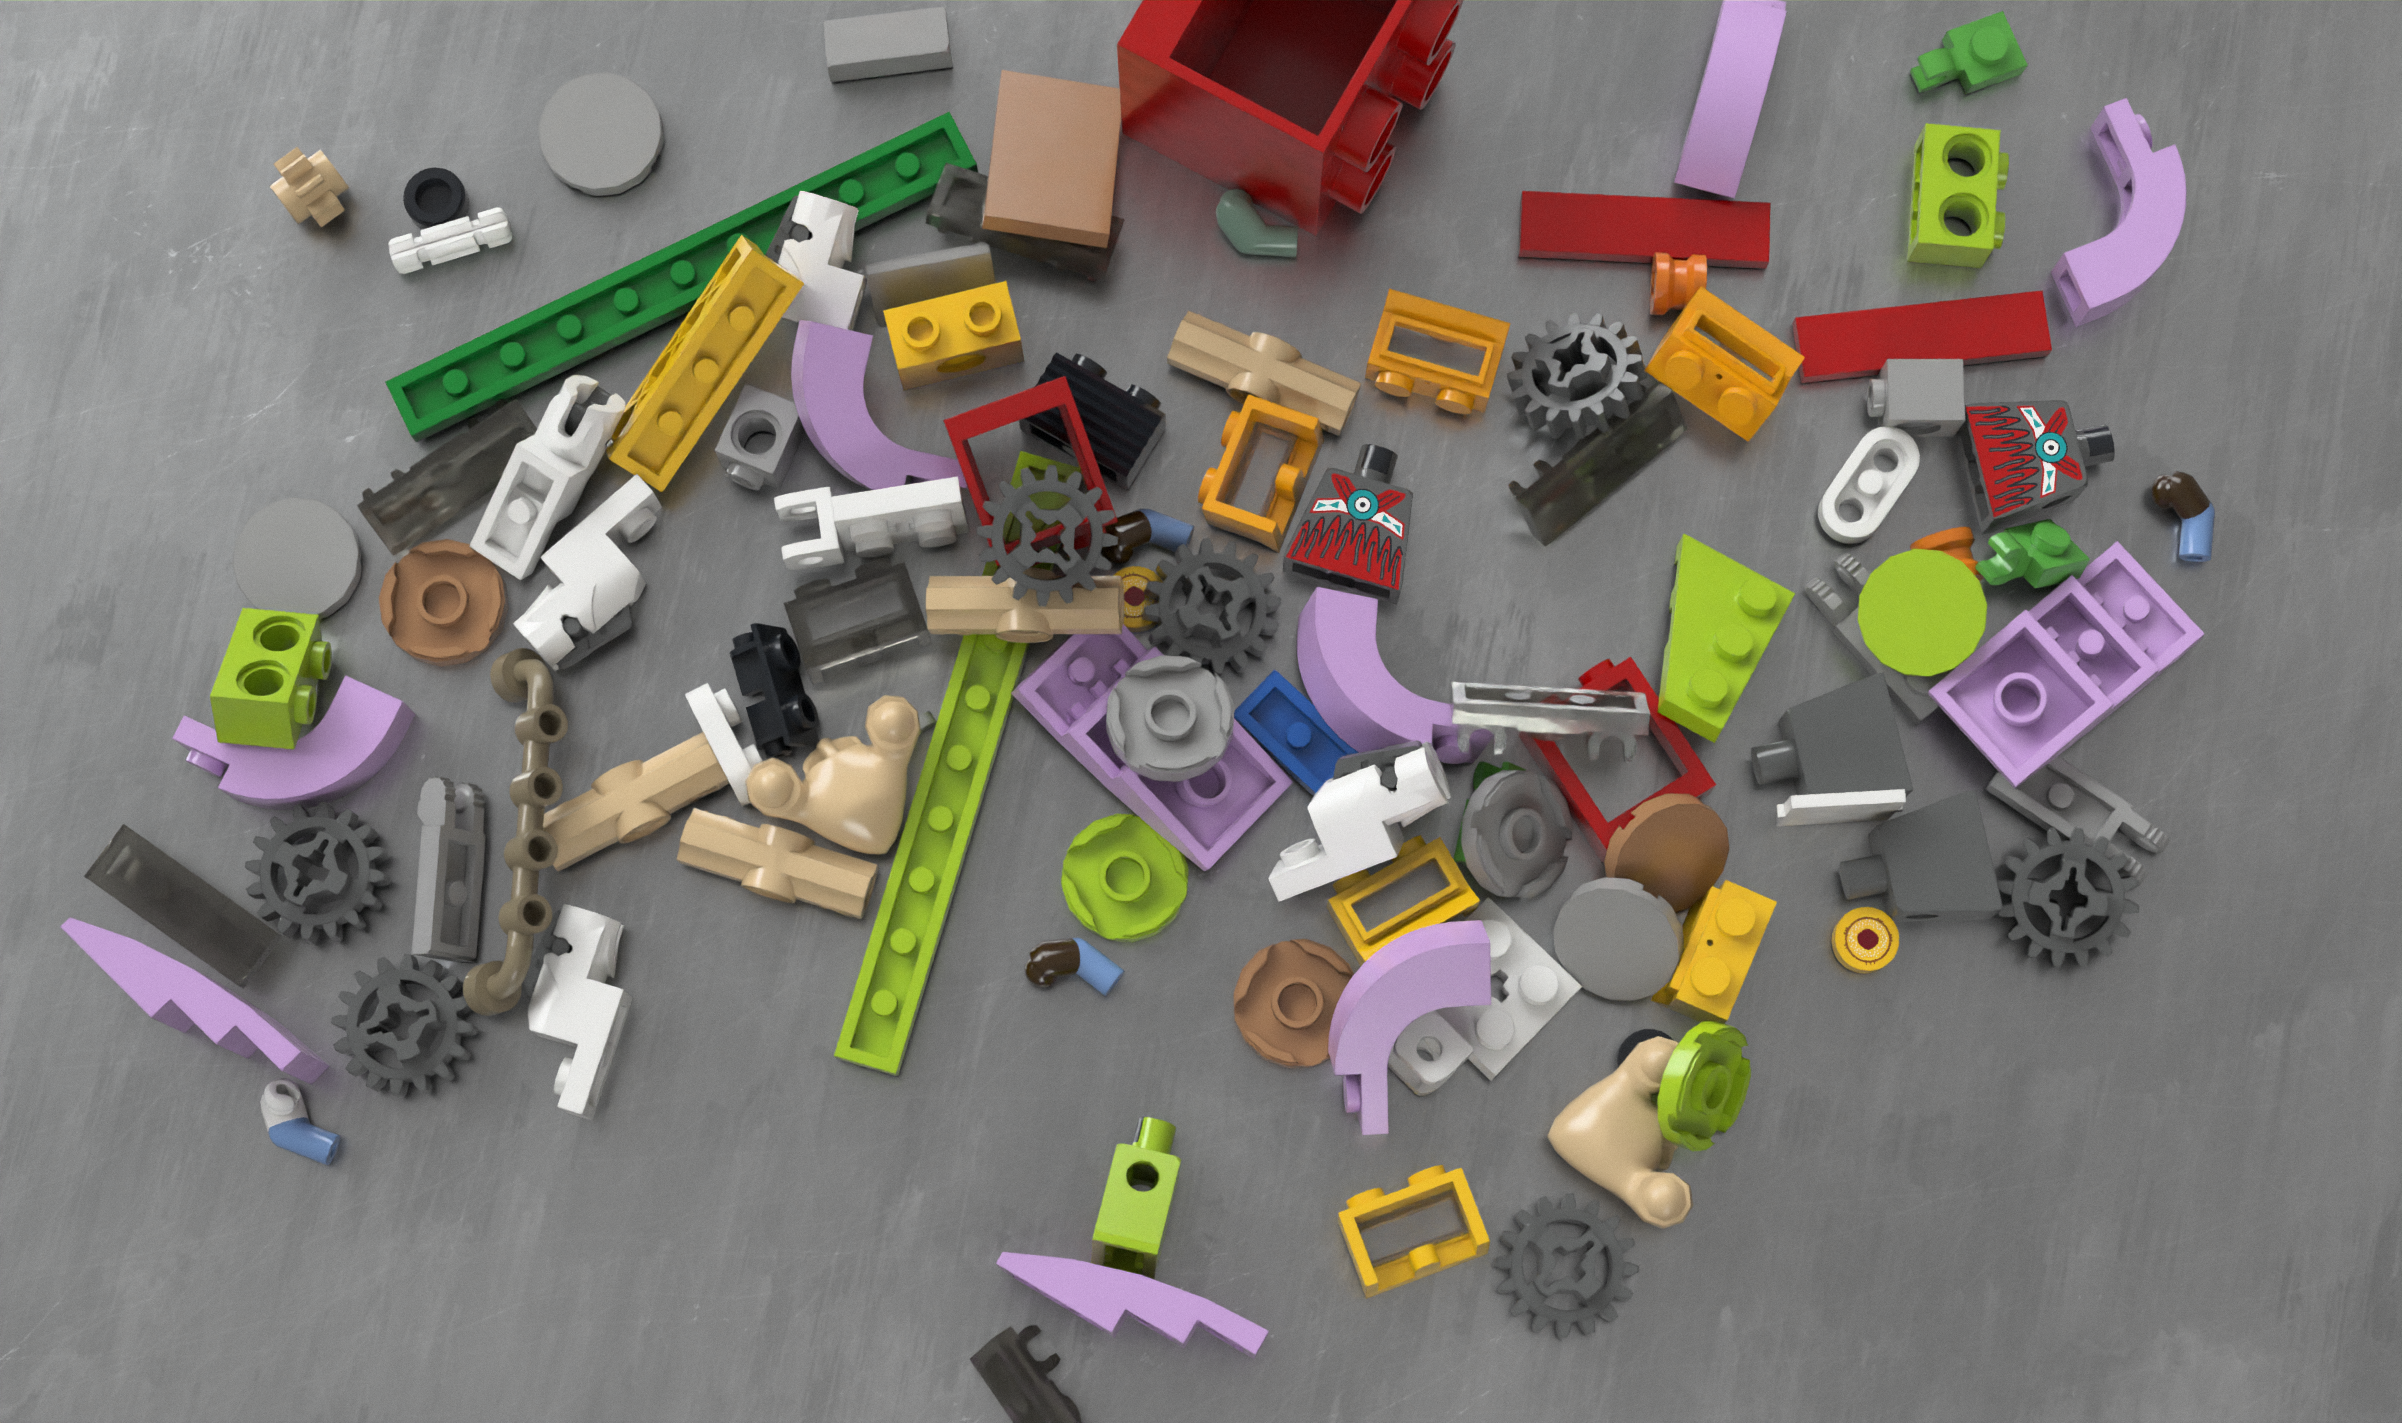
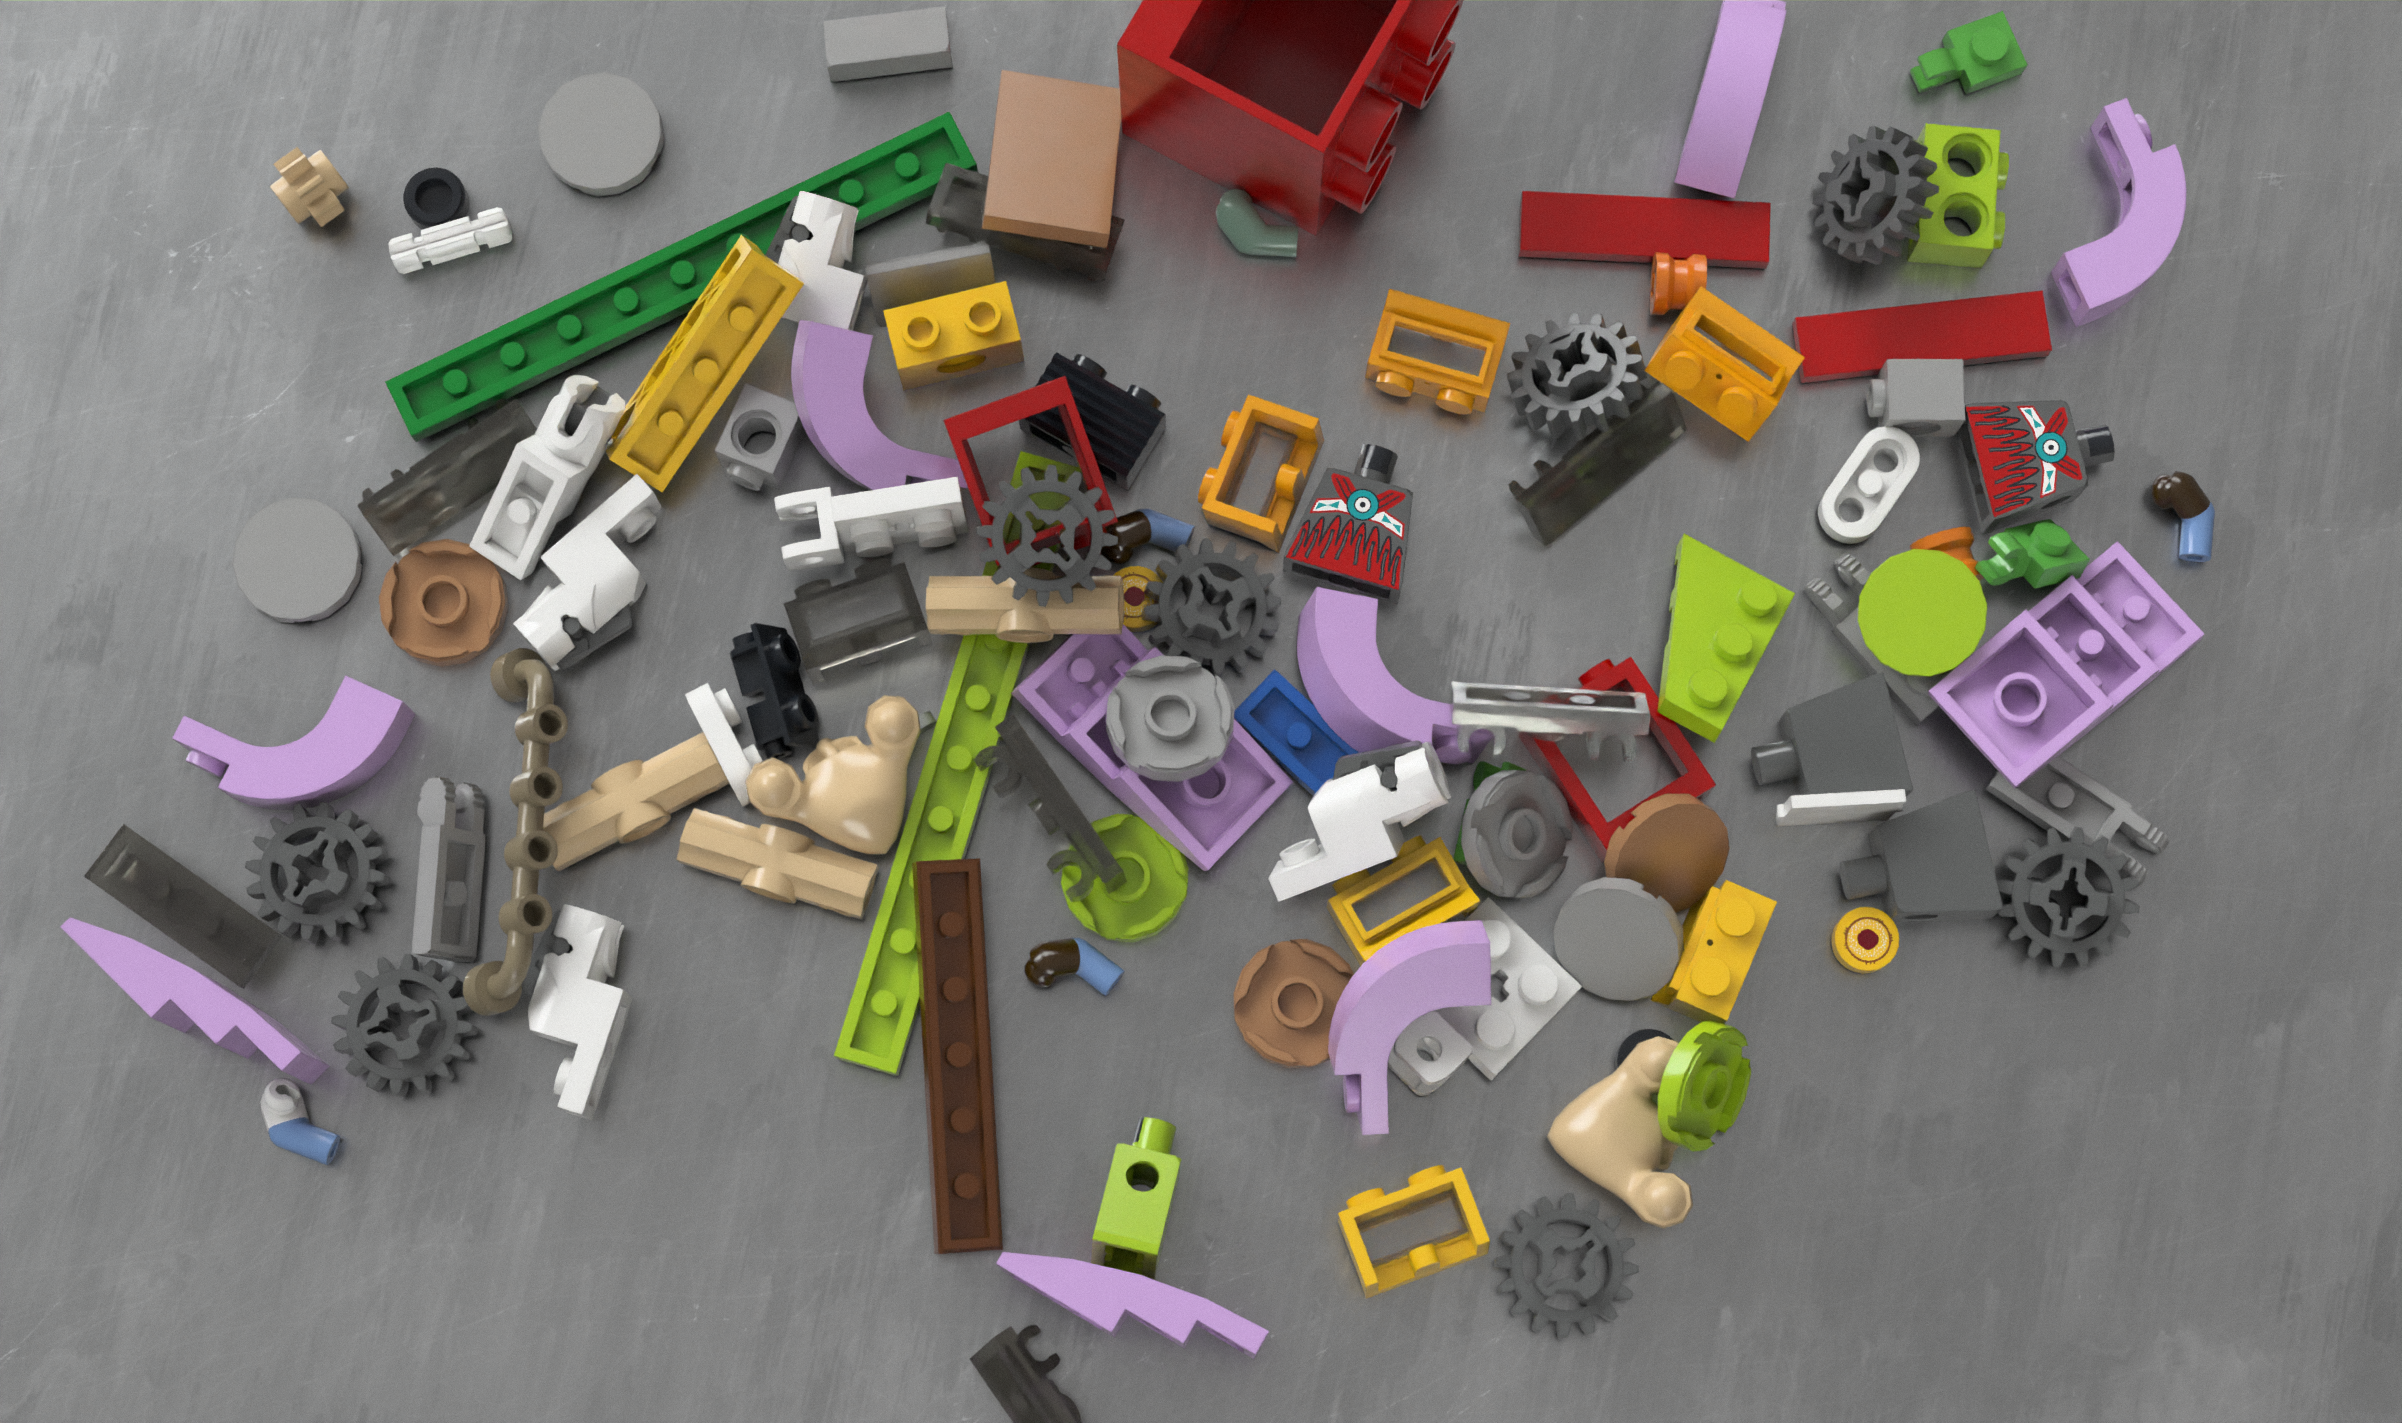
(269, 678): lime brick -> none
(957, 1056): none -> reddish brown tile
(1053, 810): none -> clear smoke plate
(1264, 369): tan piece -> none
(1875, 195): none -> dark grey gear

